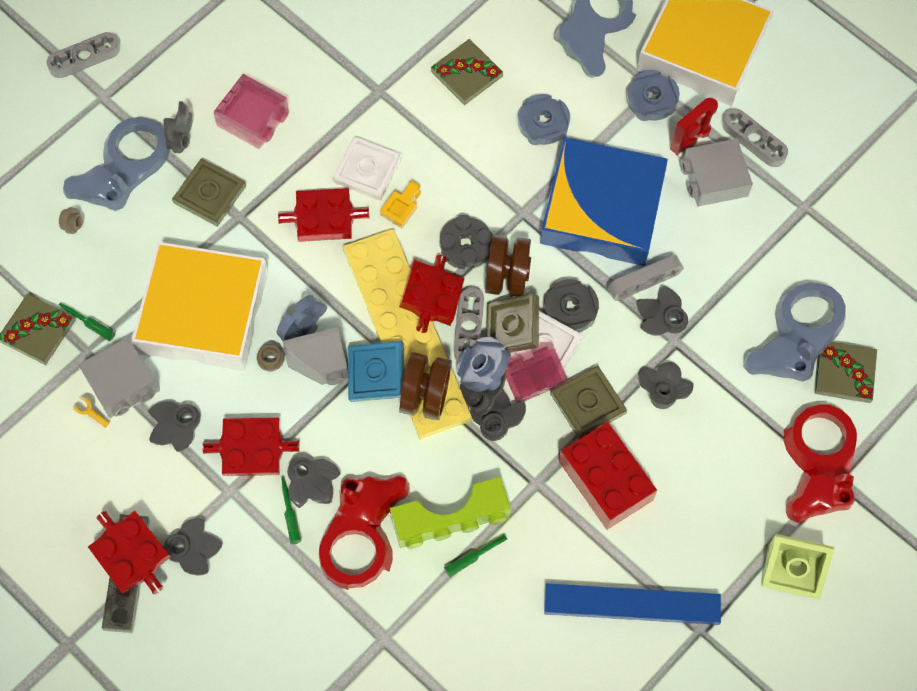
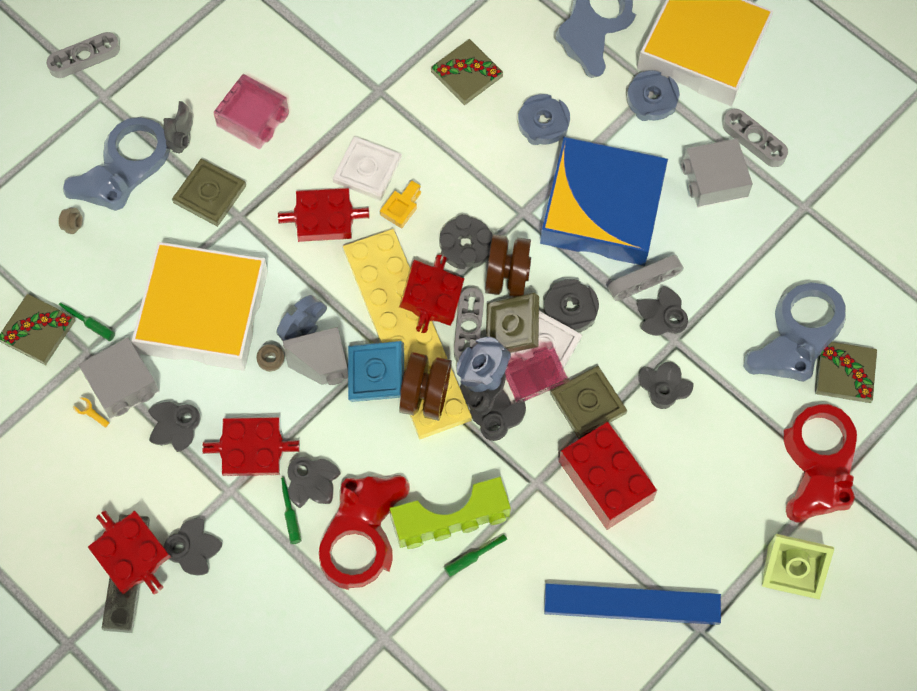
(693, 126): red plate -> none

